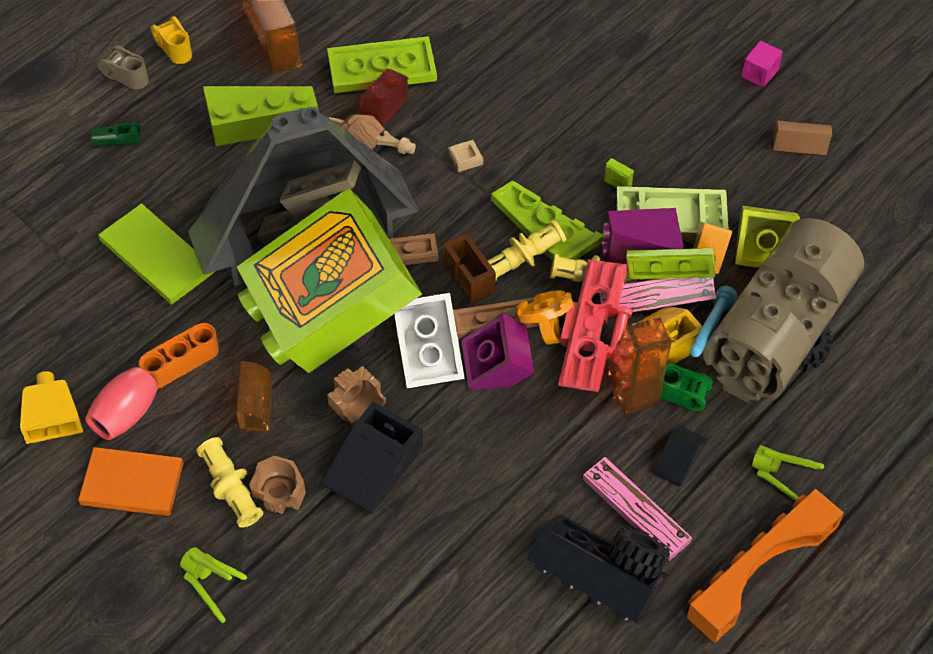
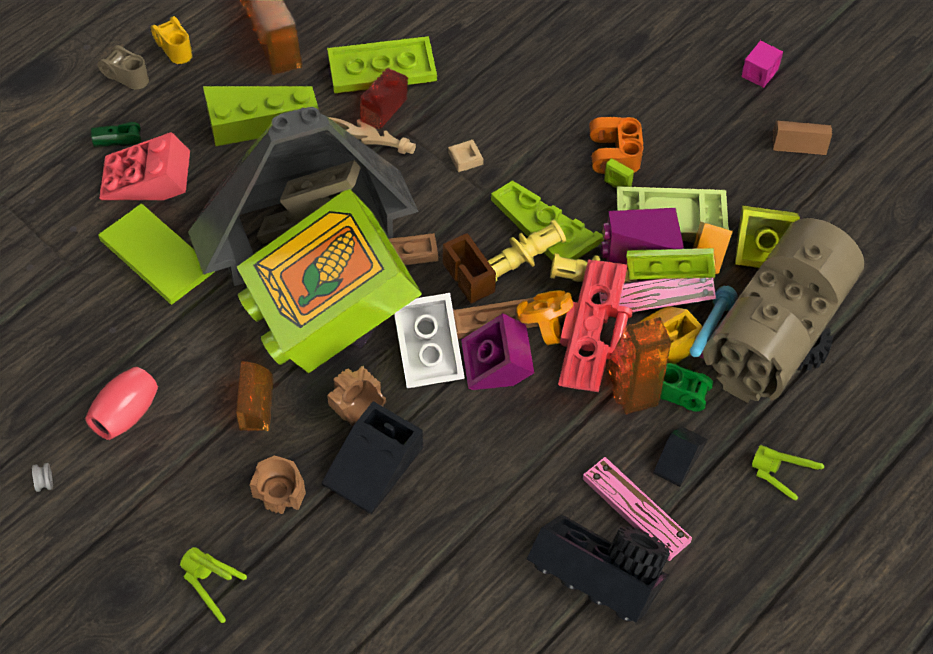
(42, 477): none -> light grey bush
(48, 410): yellow torso -> none
(131, 481): orange tile -> none
(146, 170): none -> coral slope
(185, 344): orange beam -> none
(228, 482): light yellow piece -> none
(363, 128): medium nougat hair -> none
(628, 141): none -> orange piece
(806, 525): orange arch -> none

